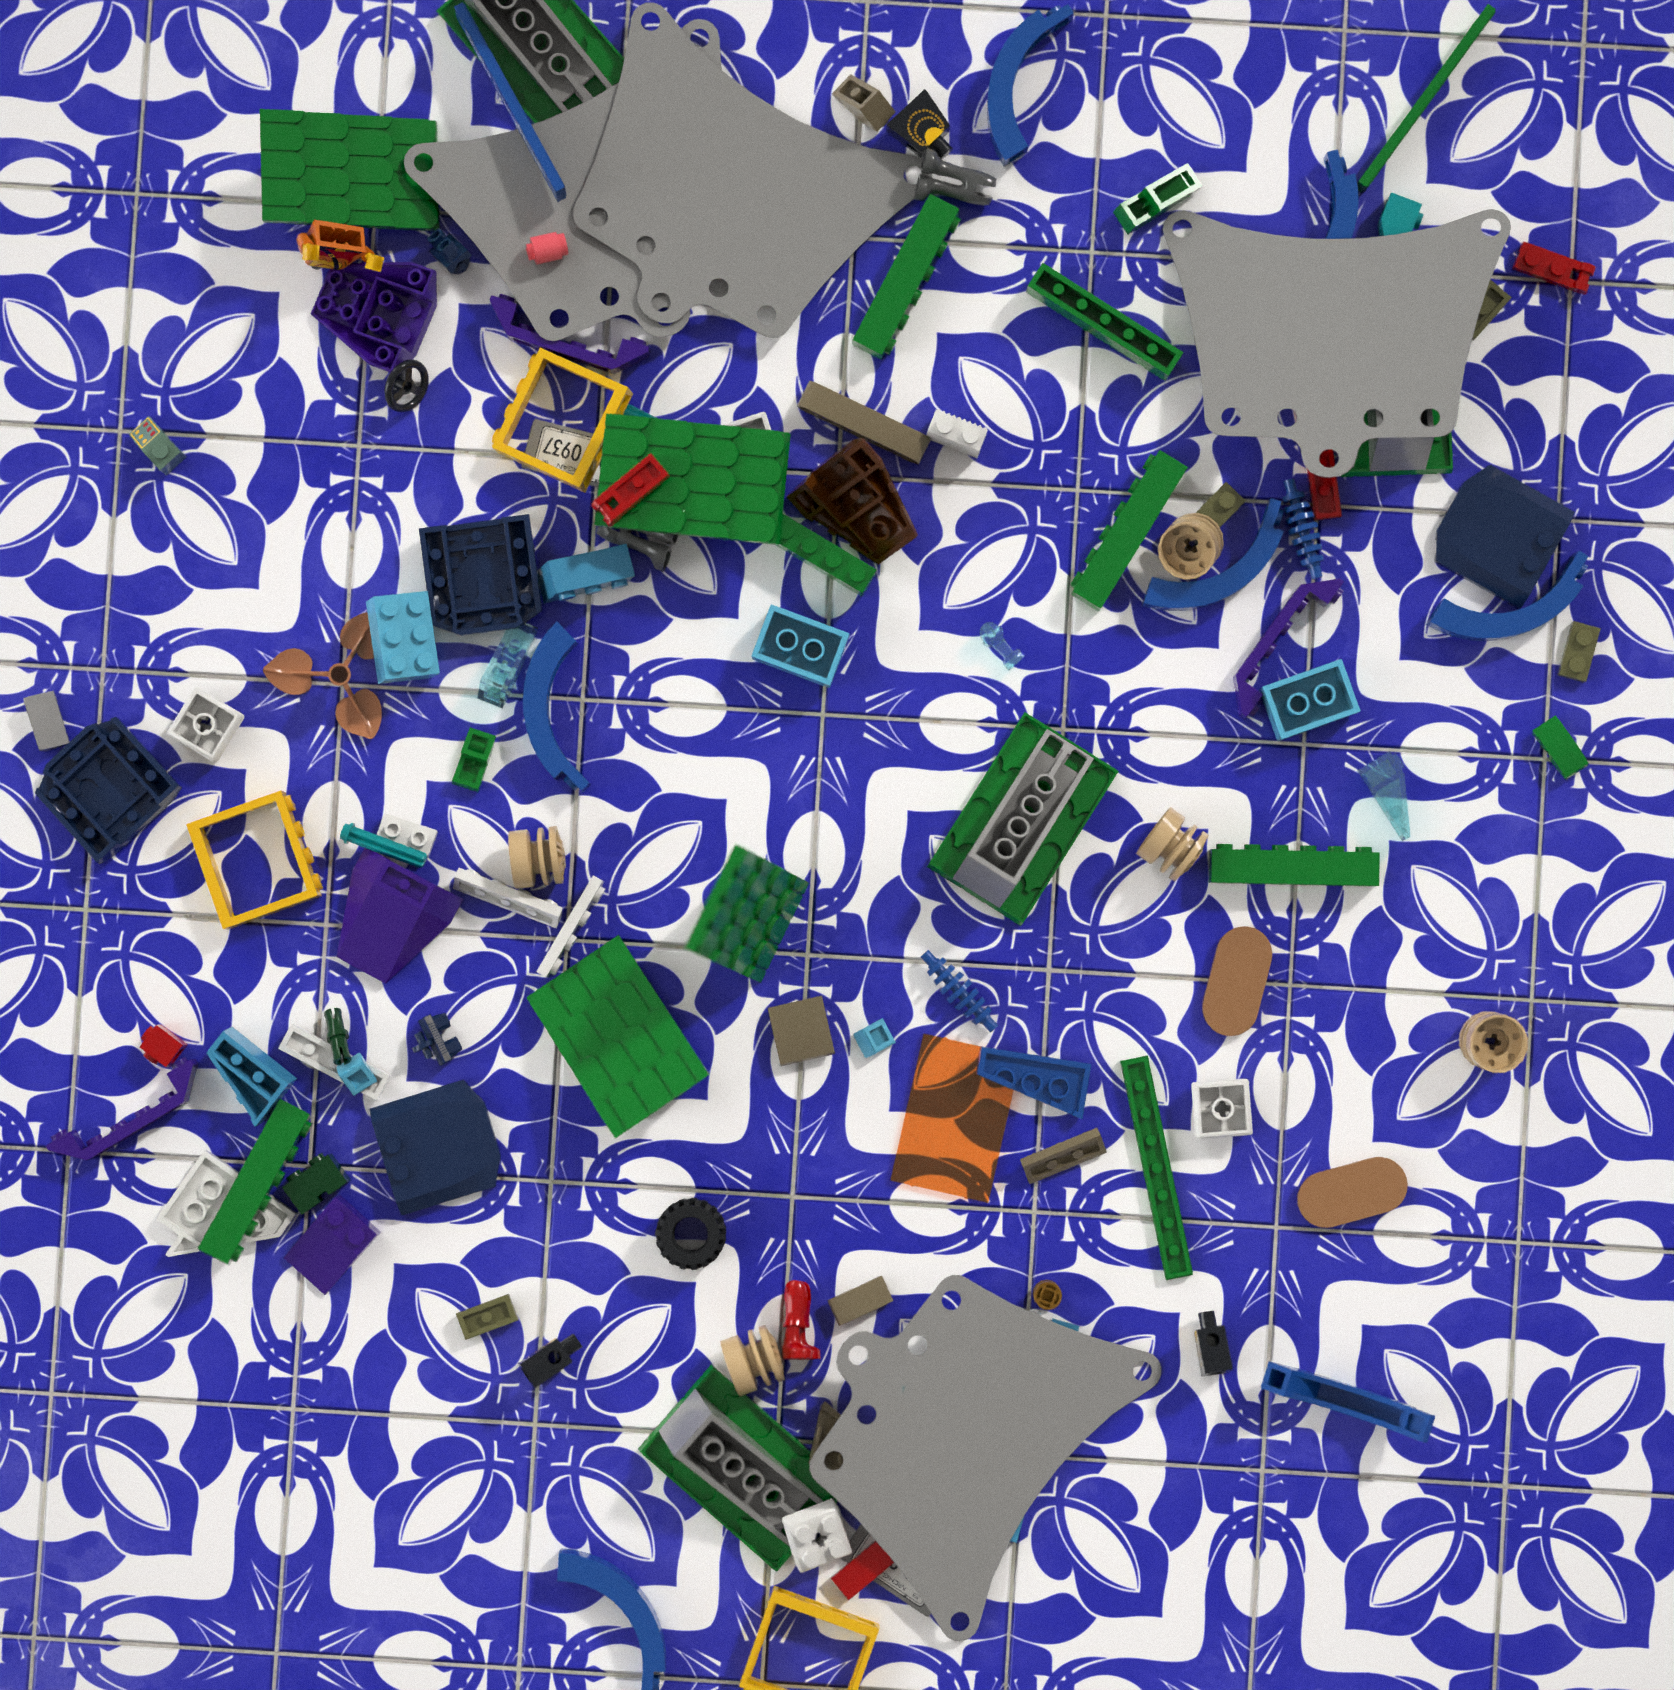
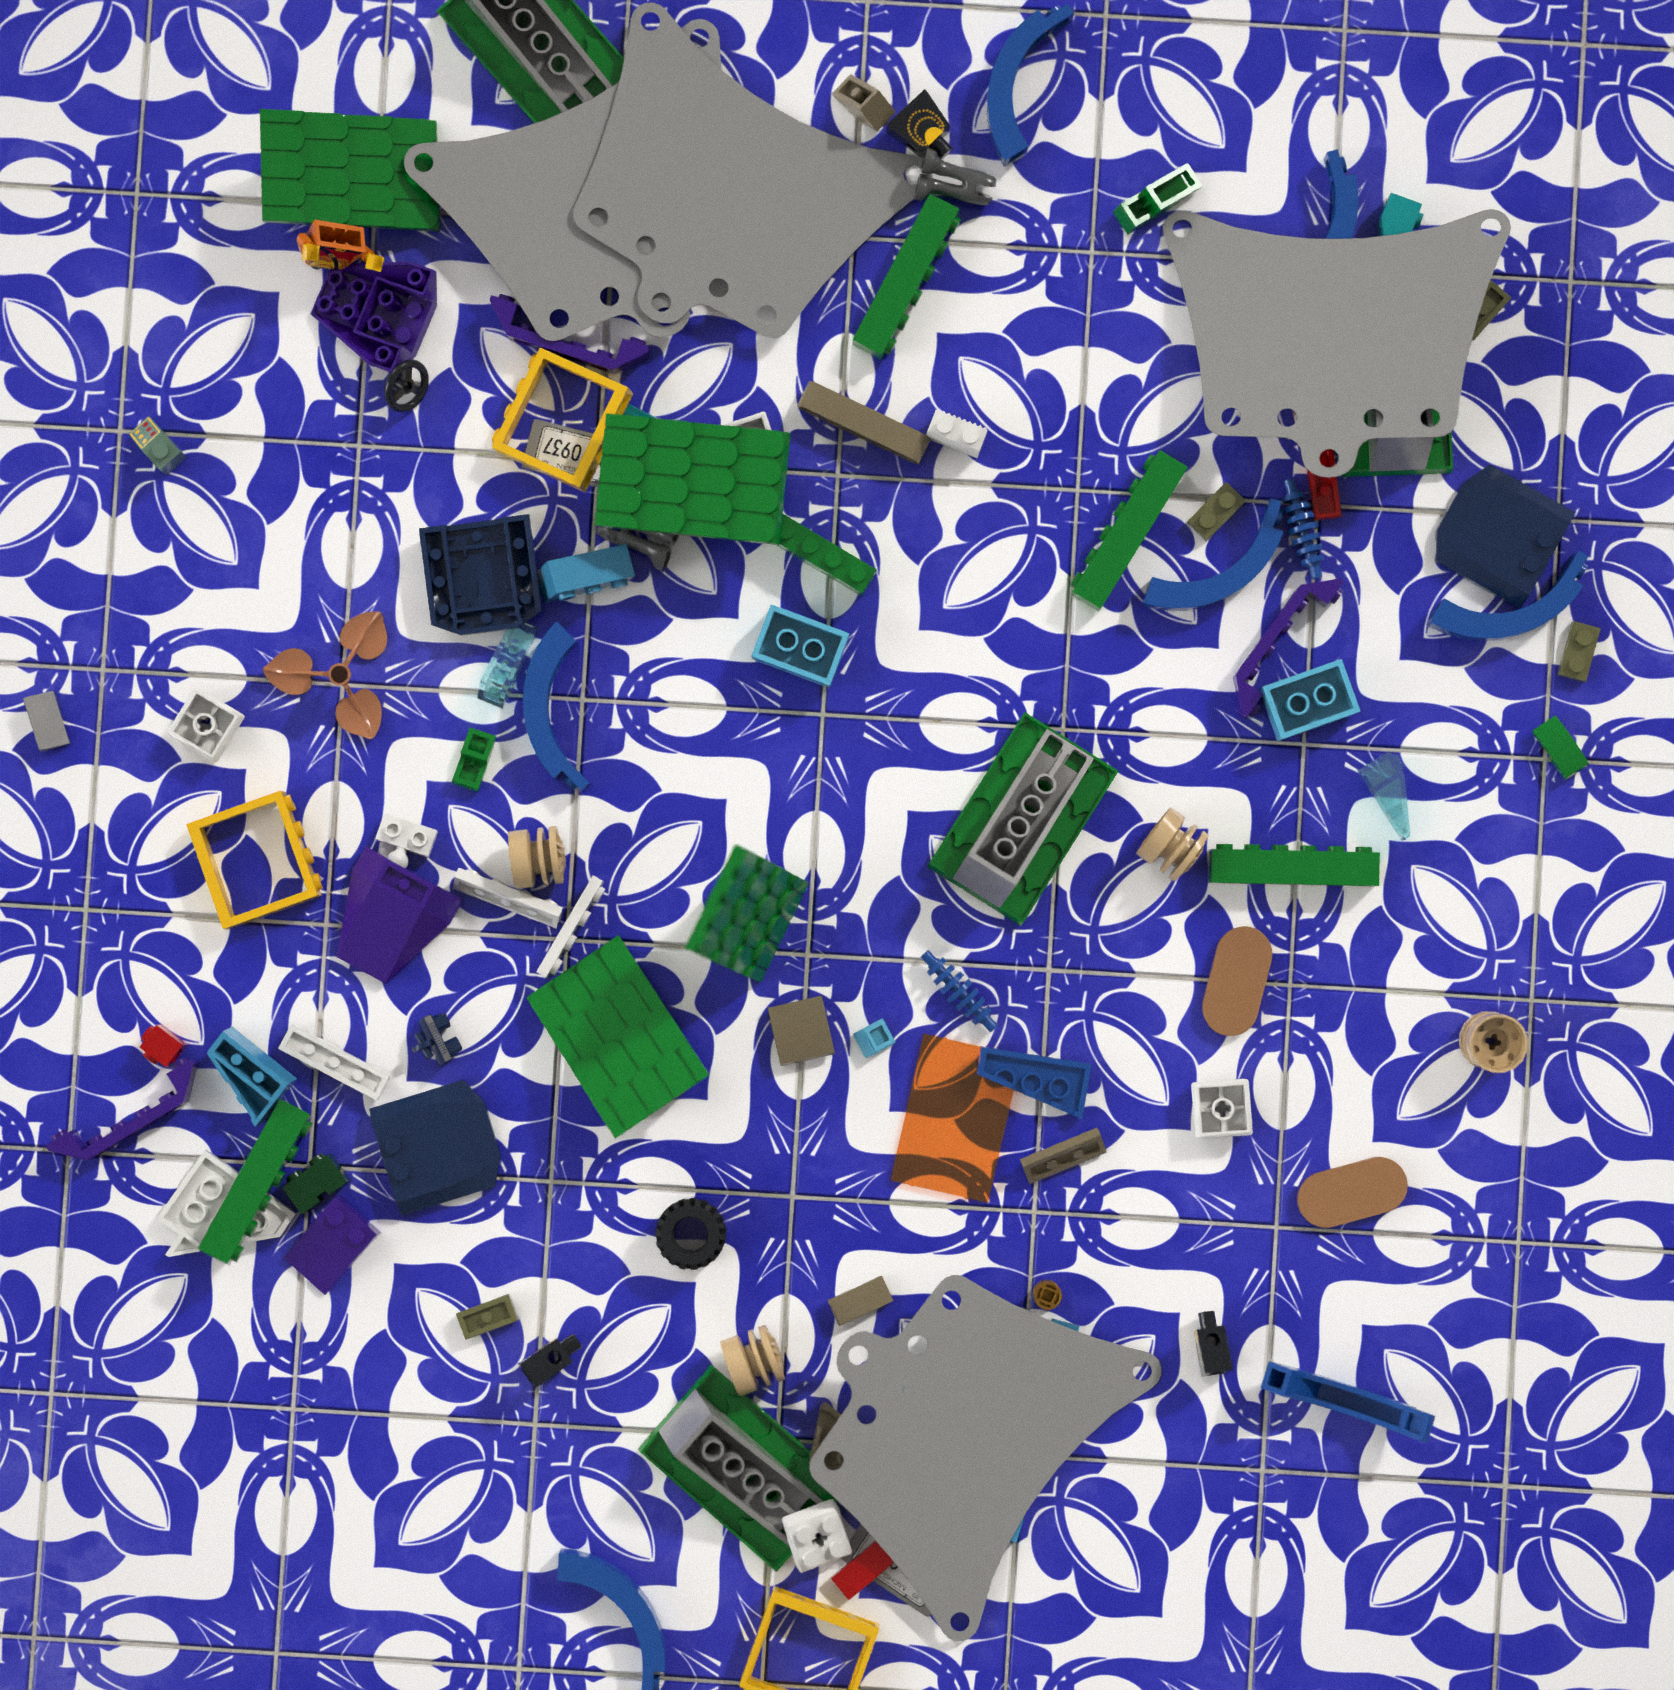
(106, 788): dark blue wedge -> none
(337, 1036): dark green pin -> none
(356, 1074): medium azure slope -> none
(382, 845): teal axle -> none
(402, 637): medium azure brick -> none
(449, 252): dark blue hips -> none
(510, 102): blue tile -> none
(547, 248): coral brick -> none
(630, 489): red plate -> none
(797, 1307): red piece -> none
(856, 501): reddish brown wedge -> none
(993, 637): clear light blue leg -> none
(1104, 321): green brick -> none
(1156, 1167): green tile -> none
(1181, 558): tan wheel -> none
(1426, 98): green tile -> none
(1553, 267): red plate -> none

